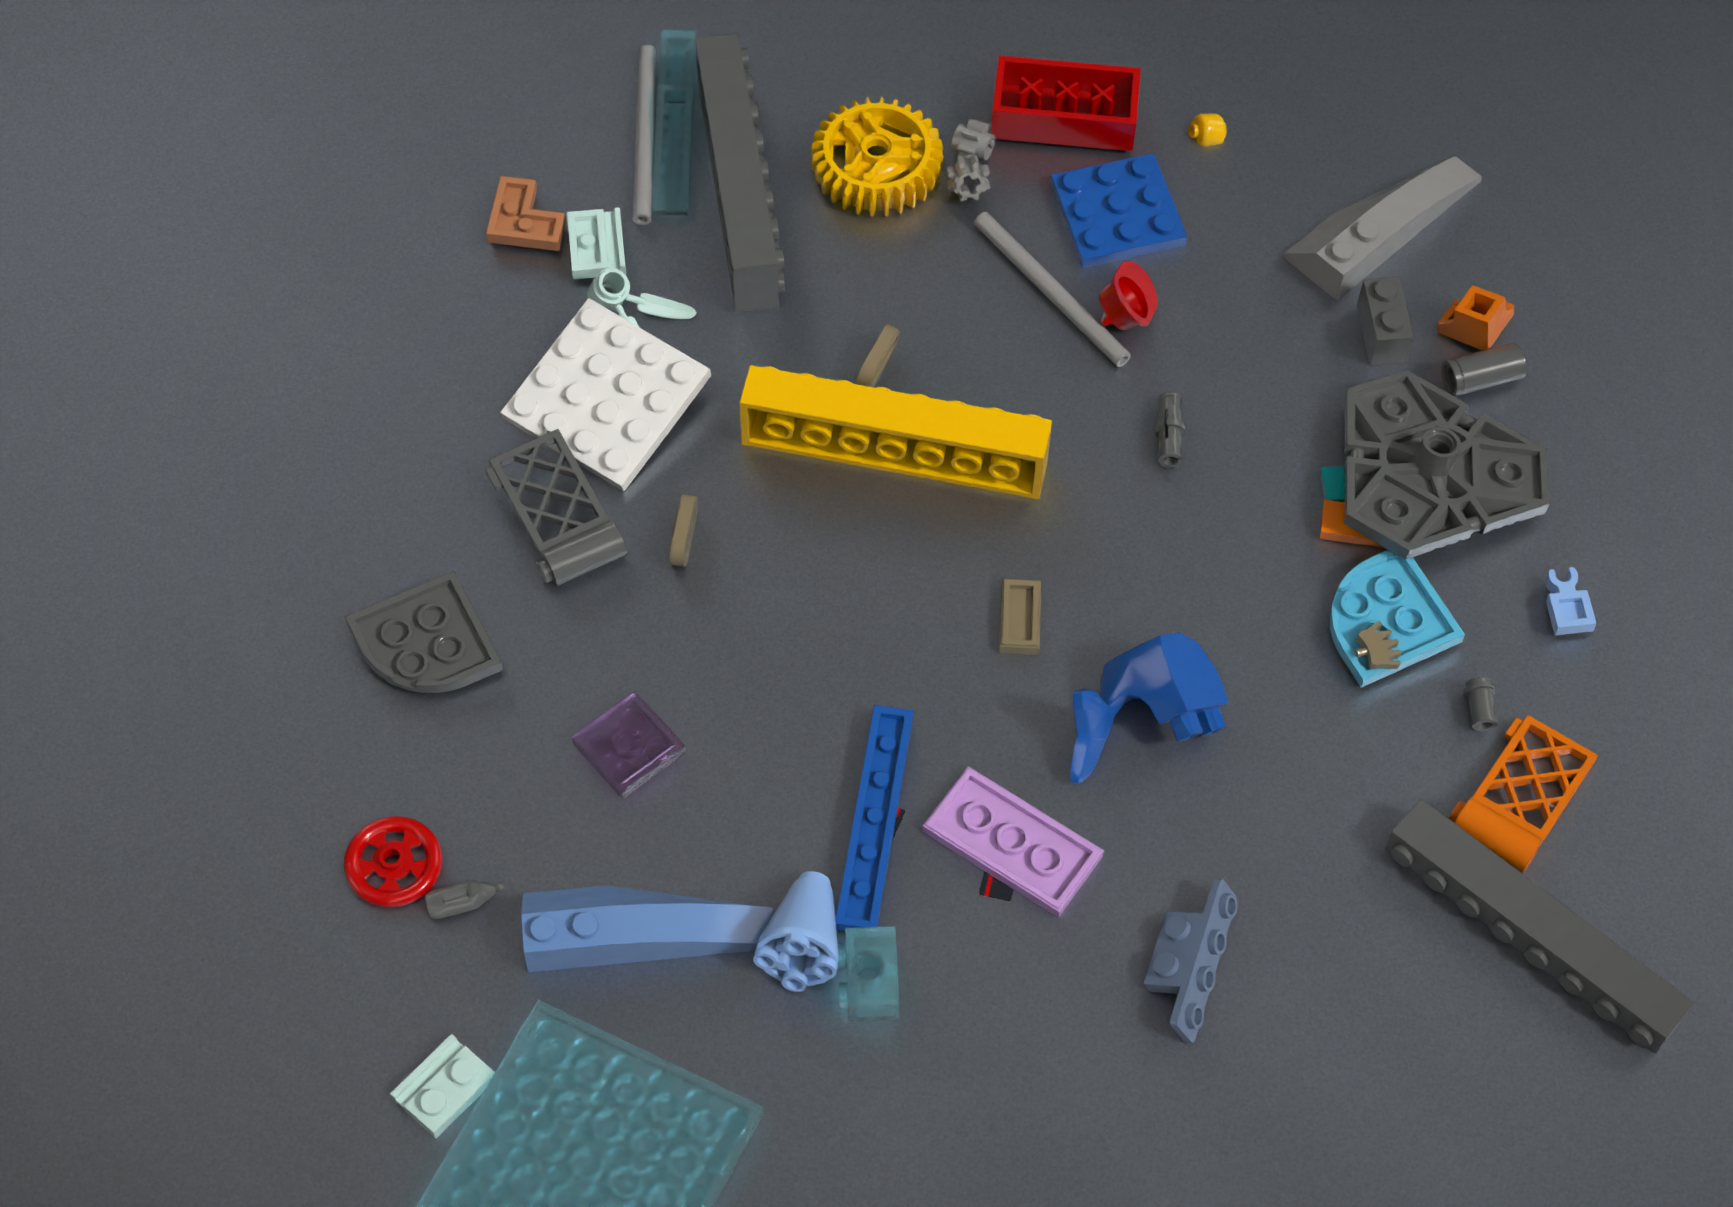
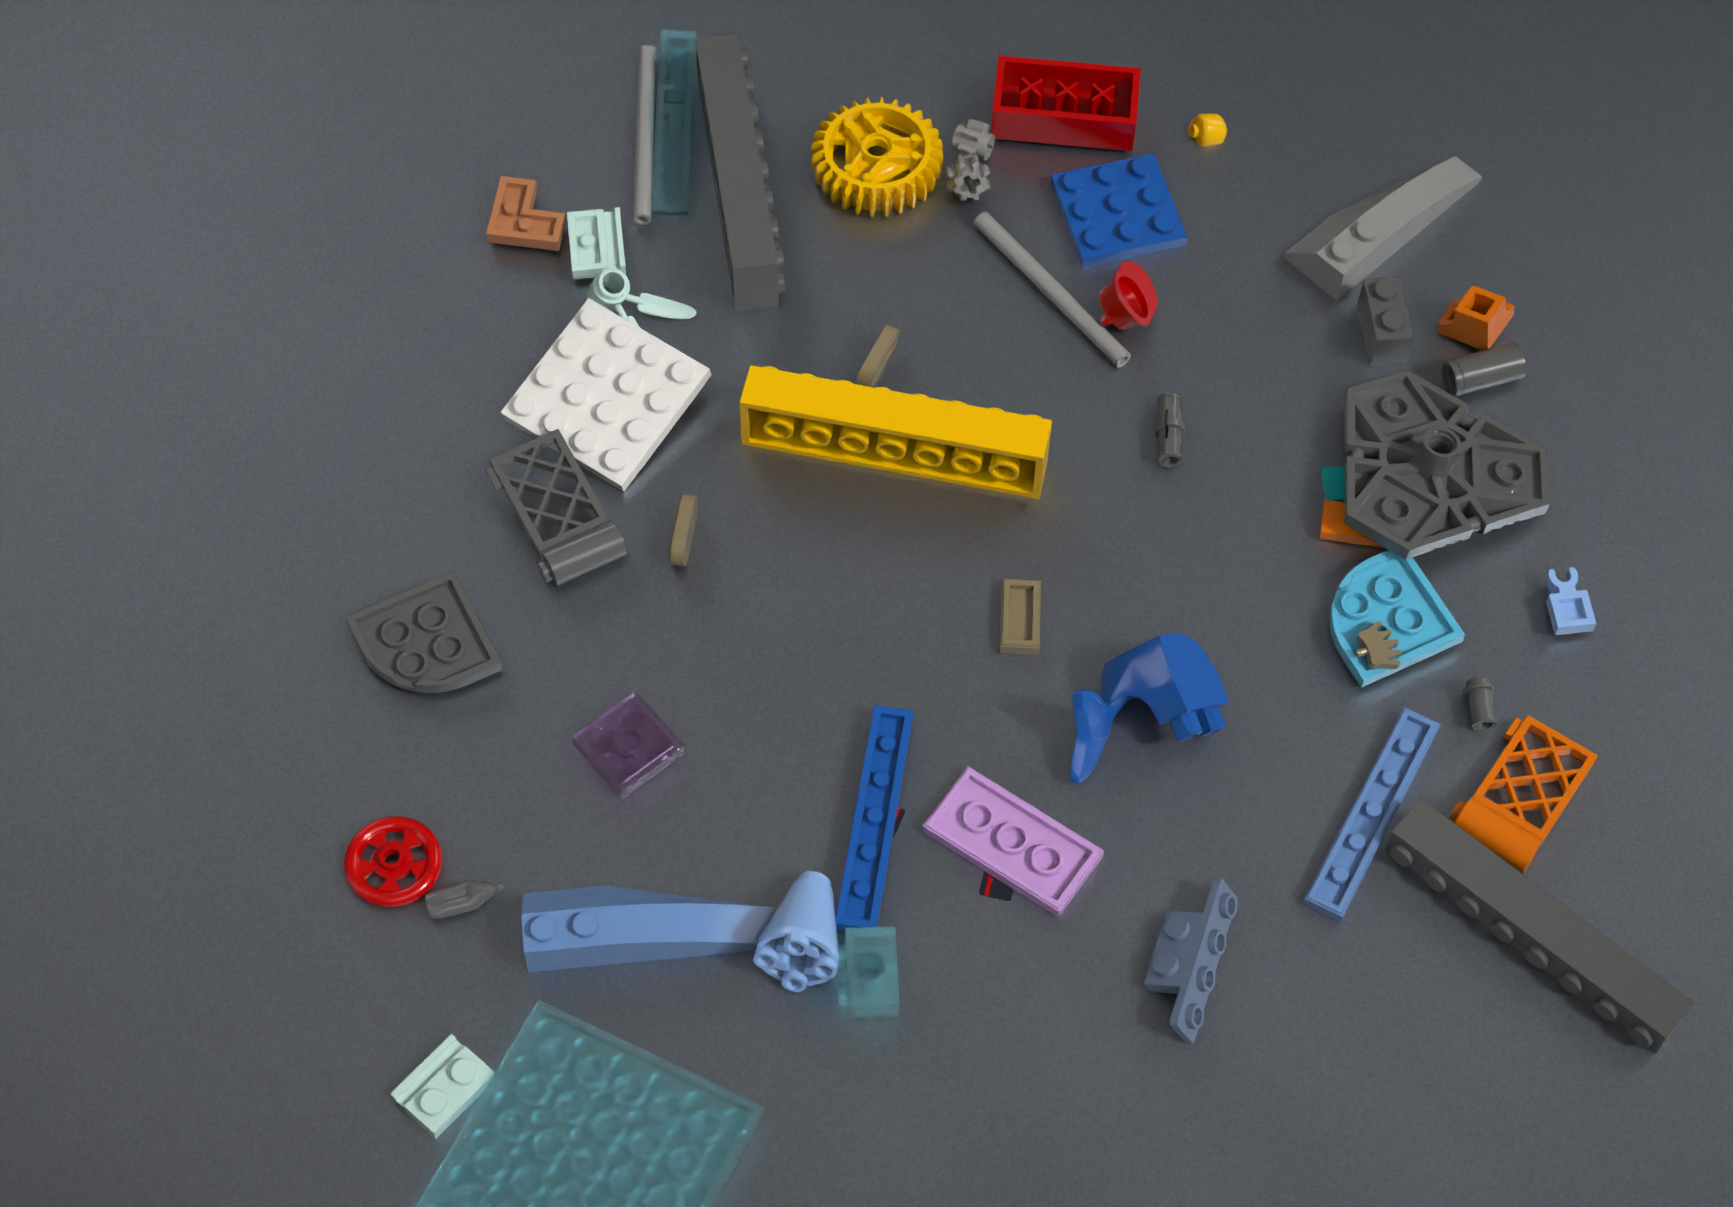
(1371, 815): none -> medium blue tile

